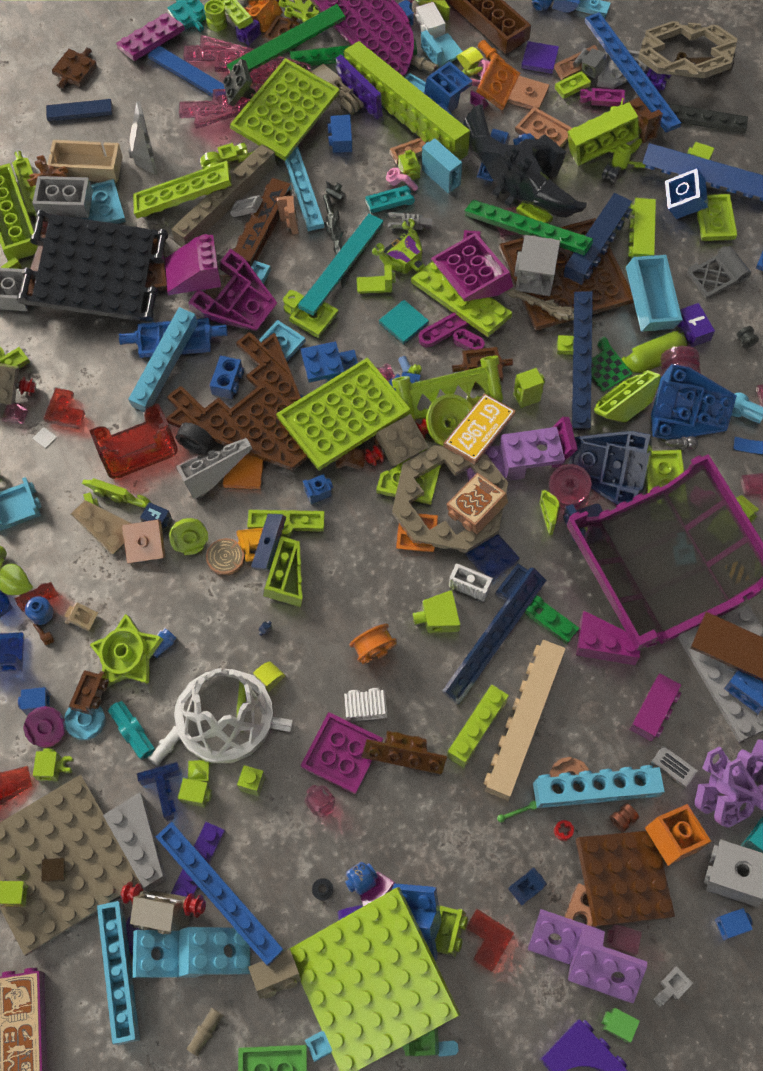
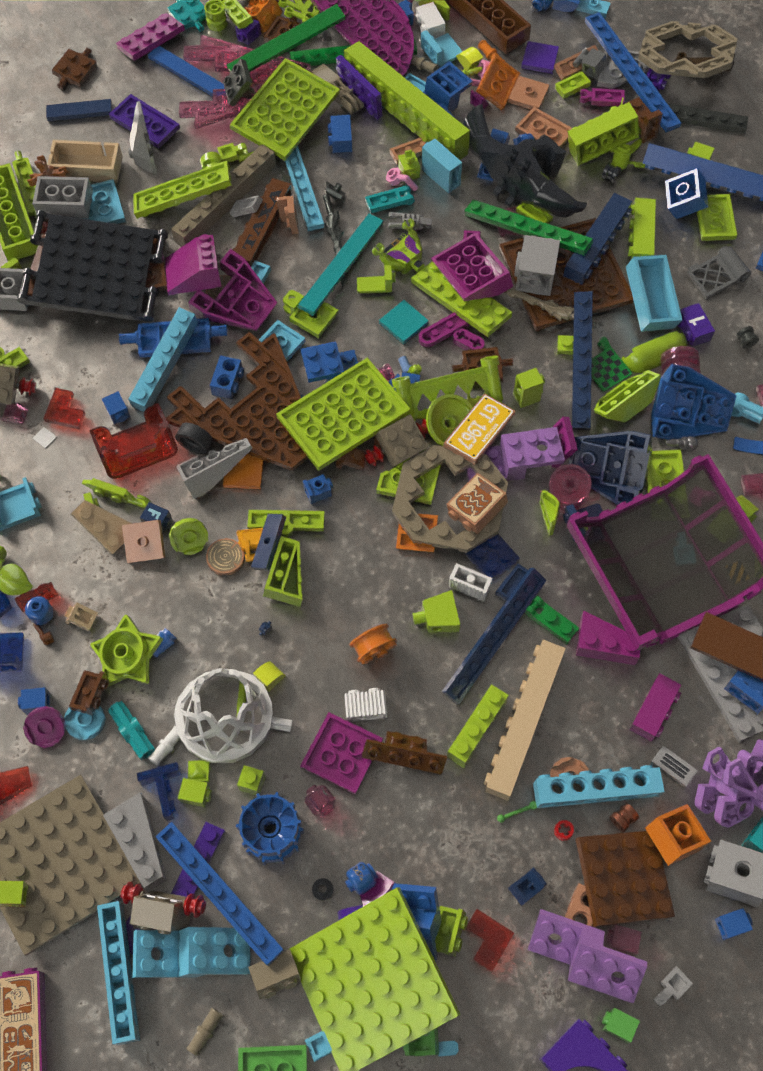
(49, 765): lime brick -> none
(53, 870): dark brown tile -> none
(116, 407): none -> blue brick
(159, 126): none -> dark purple plate
(265, 811): none -> blue piece

